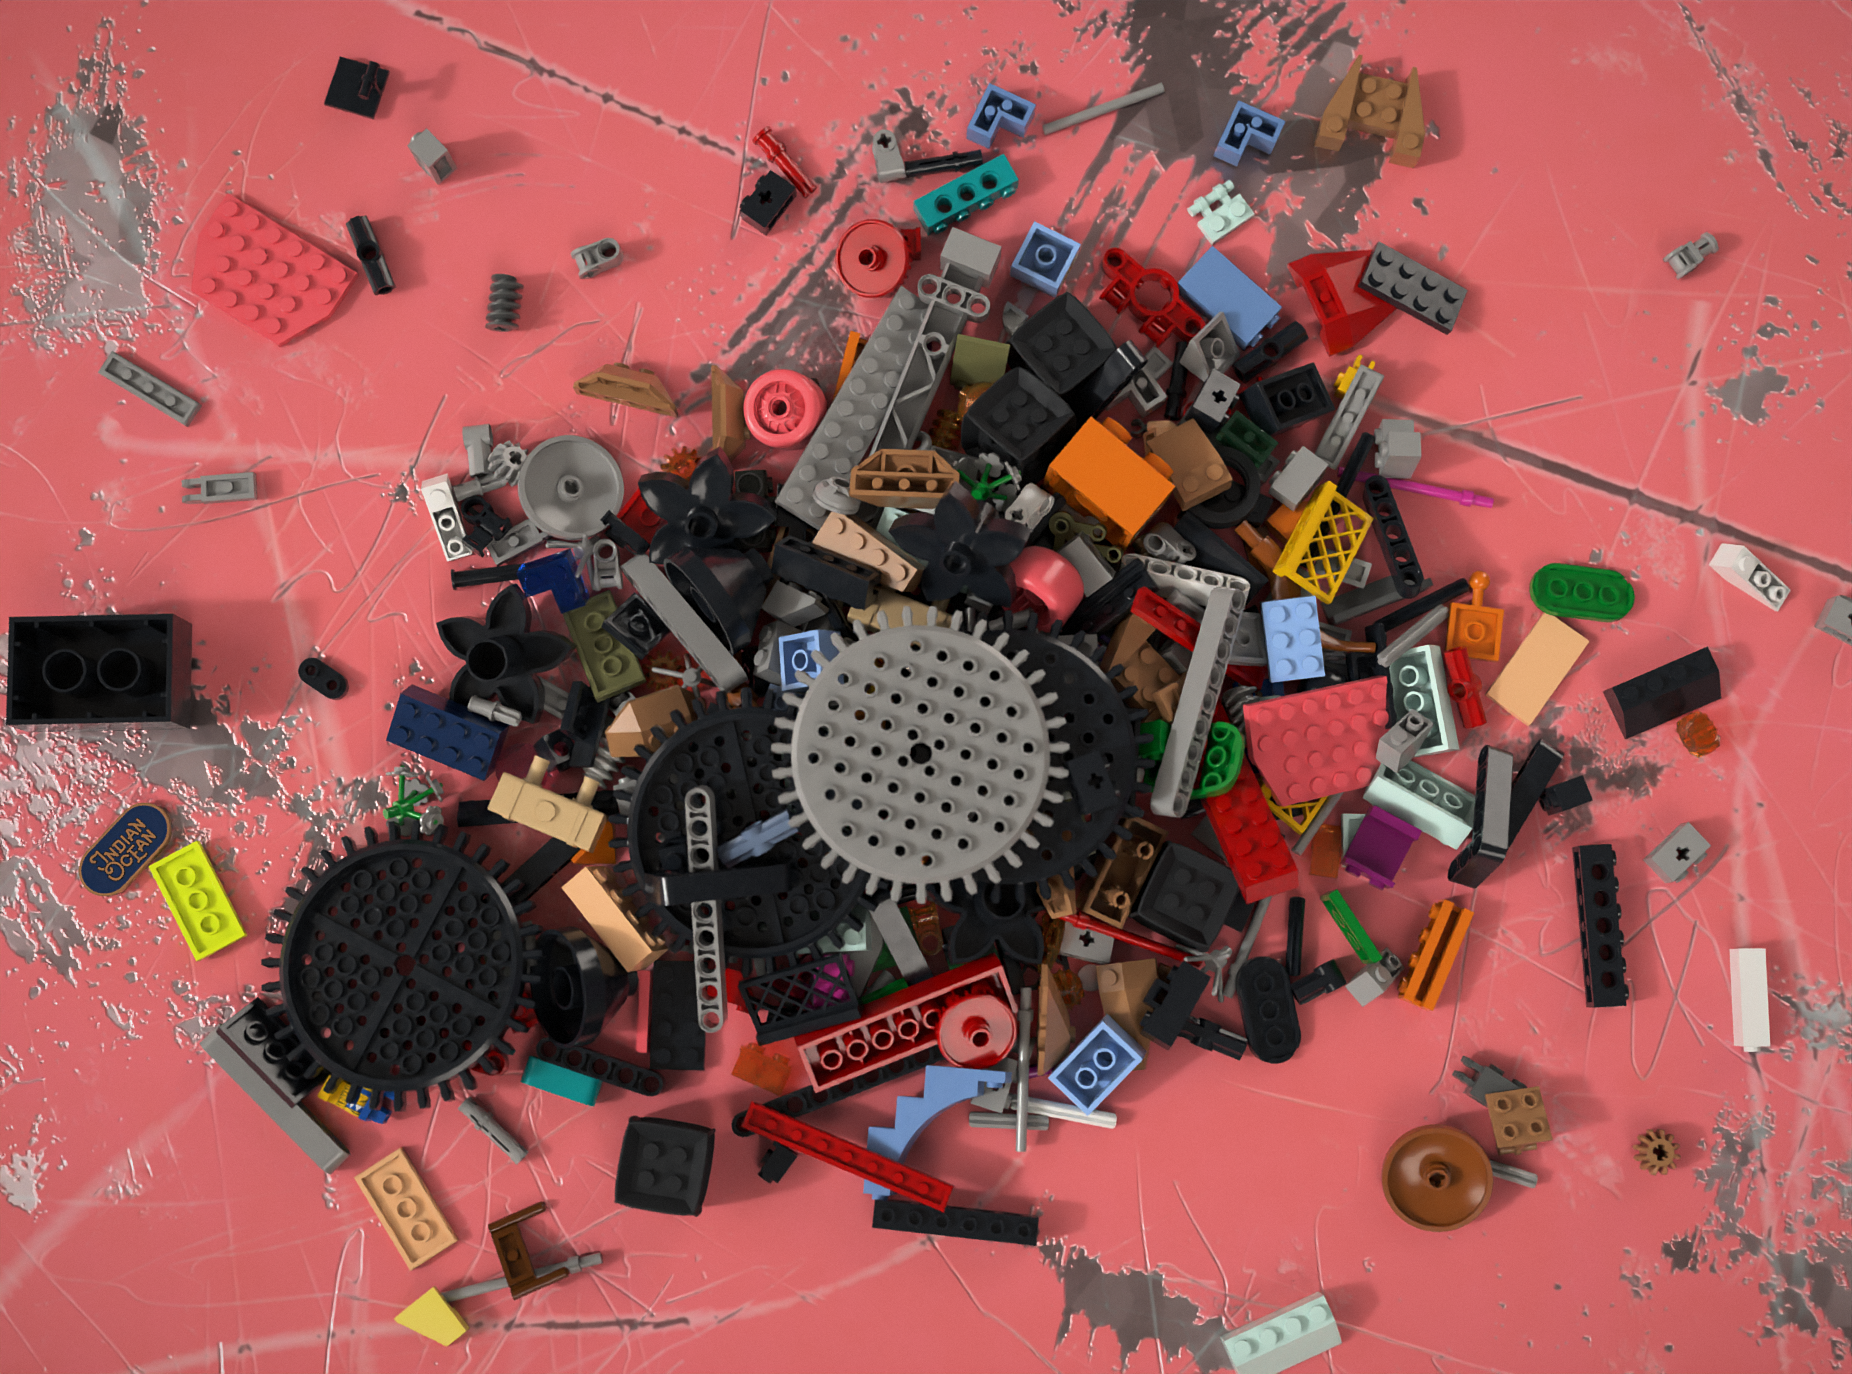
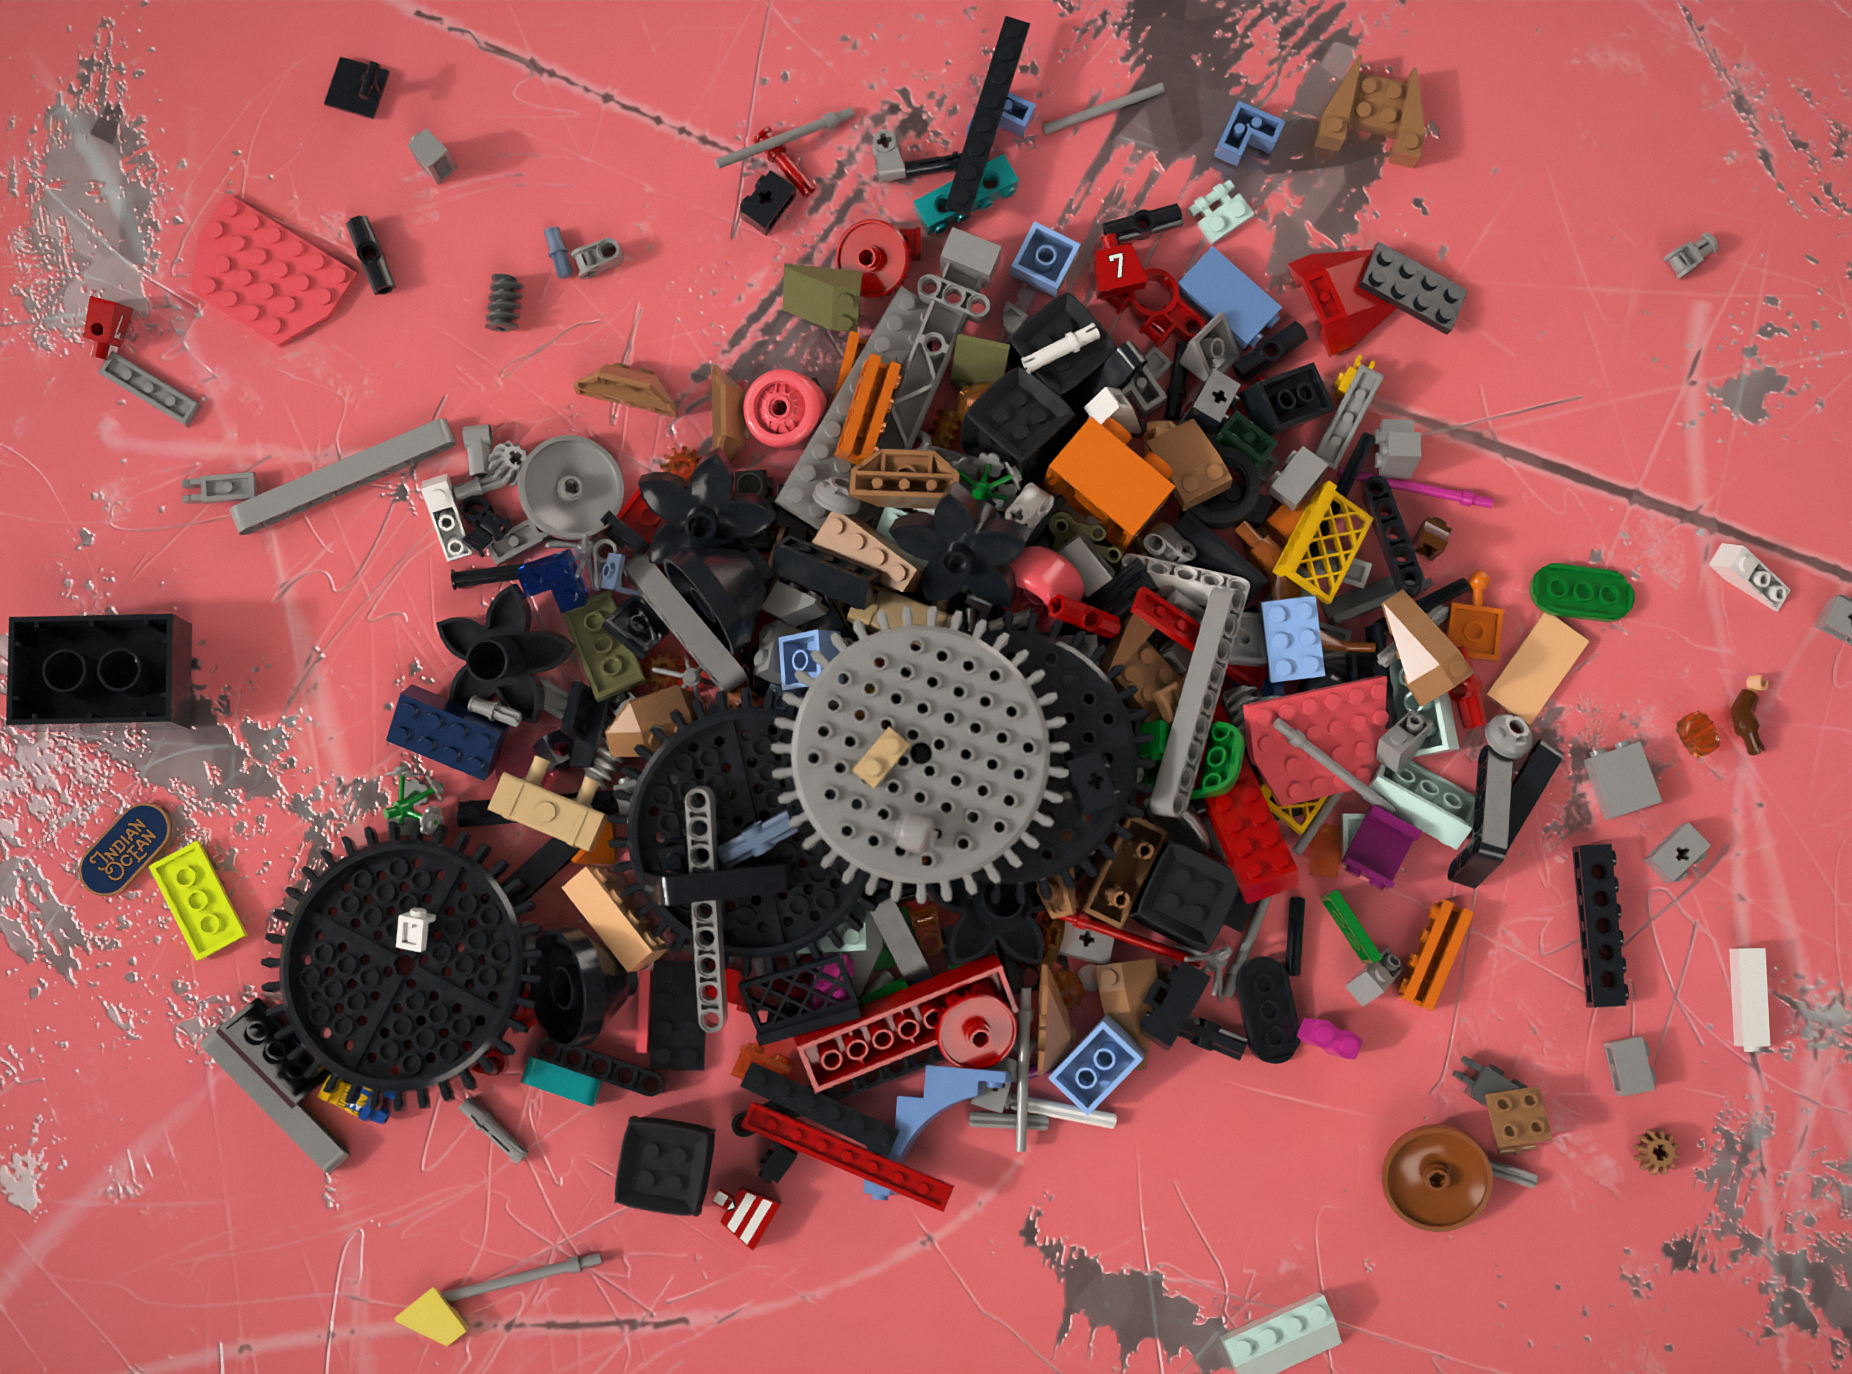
(106, 325): none -> red torso
(322, 678): black plate -> none
(342, 476): none -> light grey beam
(406, 1208): light nougat tile -> none
(414, 929): none -> white bracket
(514, 1254): reddish brown plate -> none
(558, 252): none -> sand blue axle
(612, 574): none -> sand blue bracket
(746, 1214): none -> torso
(820, 1108): none -> black plate
(823, 295): none -> olive slope
(827, 121): none -> light grey bar
(868, 410): none -> orange brick
(881, 757): none -> tan plate
(915, 833): none -> light grey head
(956, 1222): black brick -> none
(987, 116): none -> black plate
(1058, 349): none -> white pin
(1084, 616): none -> red piece
(1113, 404): none -> white slope
(1117, 269): none -> red torso
(1157, 219): none -> black piece
(1186, 830): none -> light grey dish
(1298, 739): none -> light grey bar
(1323, 980): black piece -> none
(1330, 1038): none -> dark pink brick
(1427, 654): none -> medium nougat wedge
(1431, 538): none -> reddish brown arch
(1505, 740): none -> light grey piece
(1565, 795): black brick -> none
(1622, 779): none -> light grey brick
(1630, 1065): none -> light grey brick
(1665, 693): black slope -> none
(1743, 714): none -> reddish brown arm

